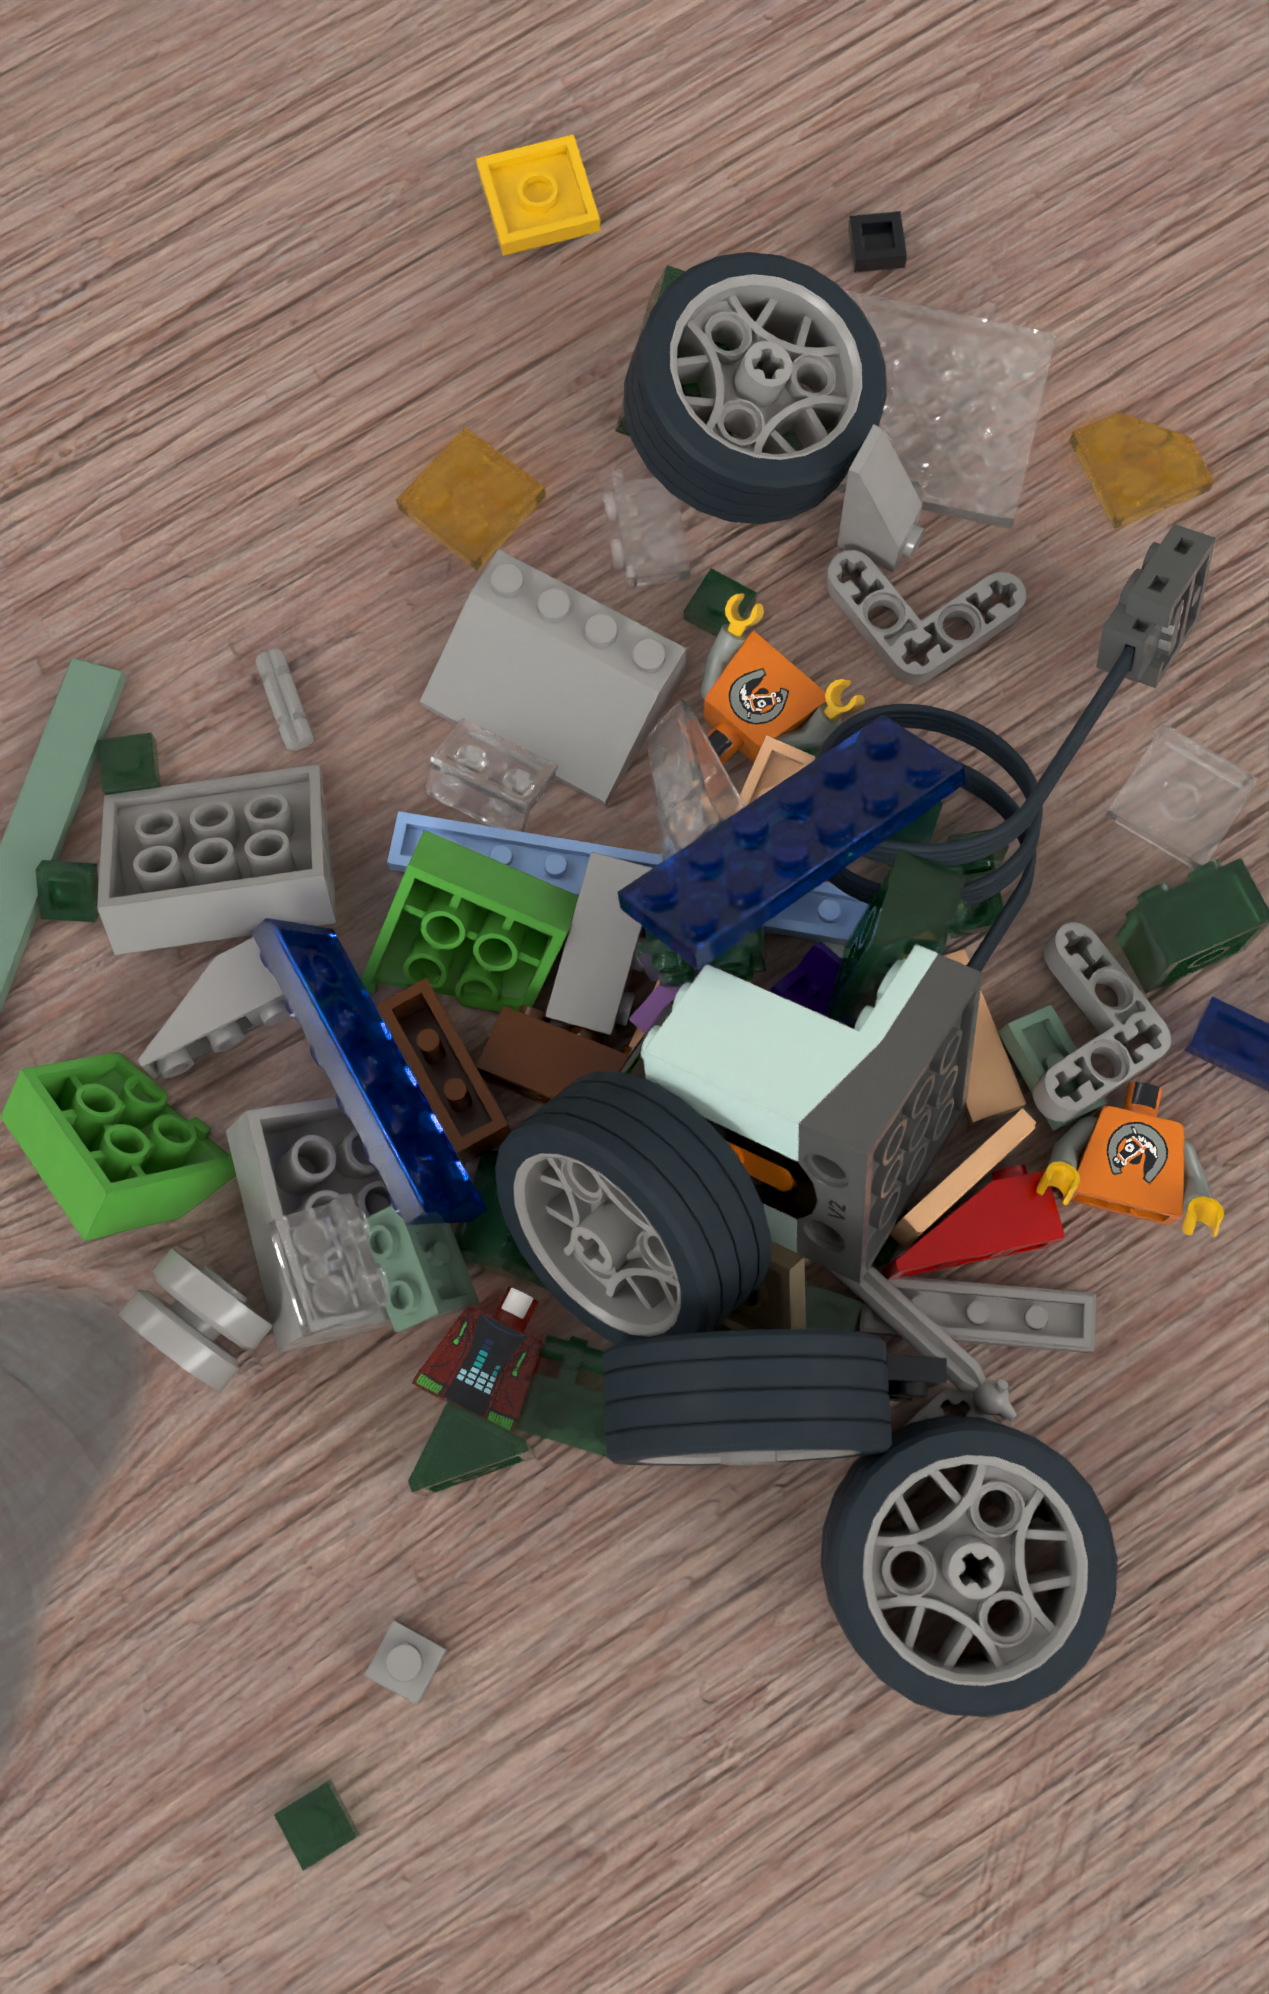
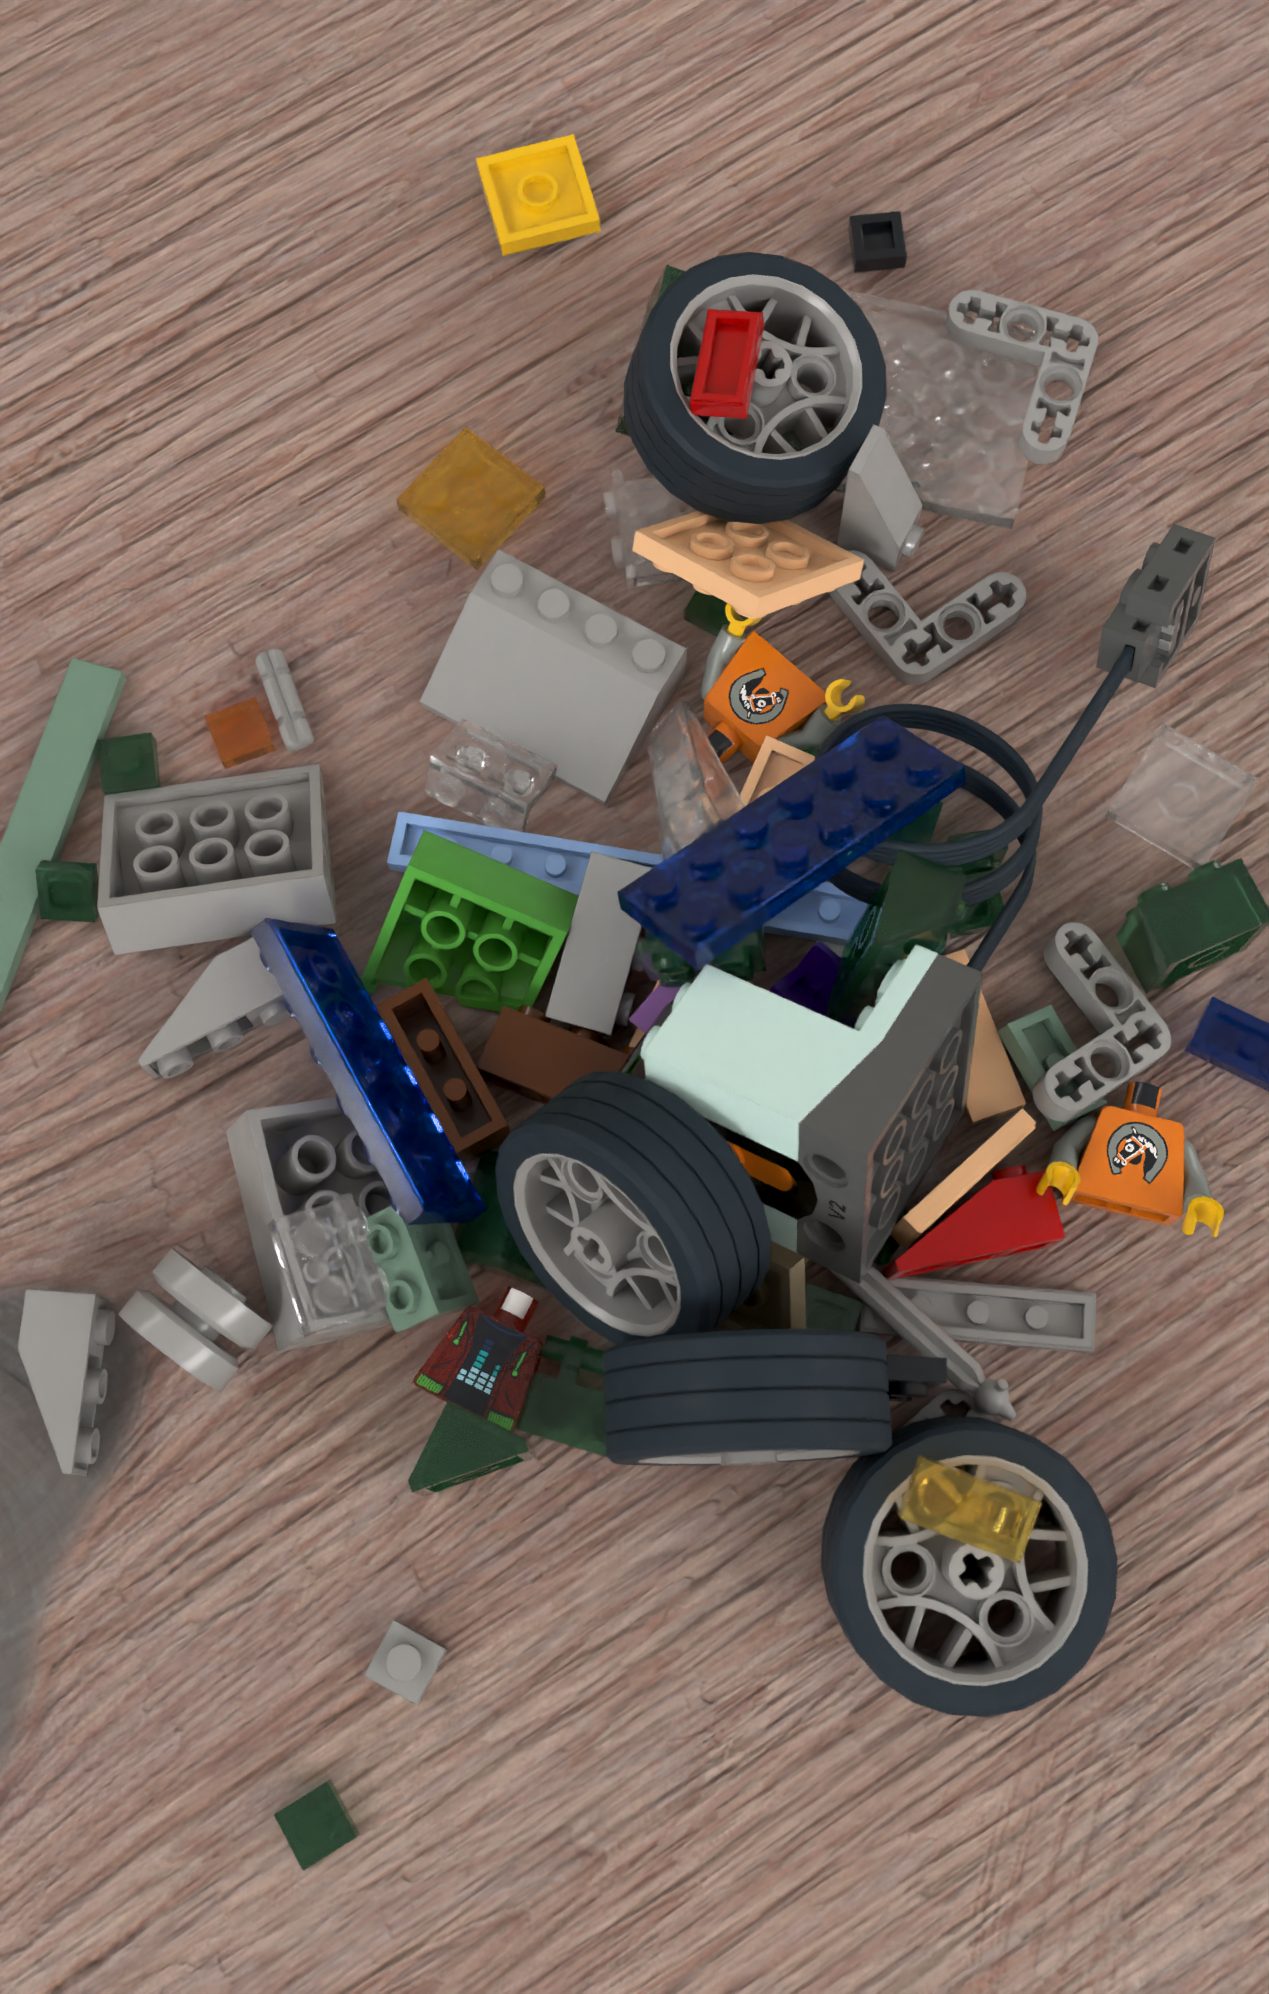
(63, 1357): none -> light grey slope
(112, 1144): bright green wedge -> none
(240, 733): none -> clear orange tile
(727, 363): none -> red tile
(748, 563): none -> light nougat plate
(969, 1509): none -> clear yellow plate
(1055, 360): none -> light grey beam
(1139, 466): clear yellow plate -> none

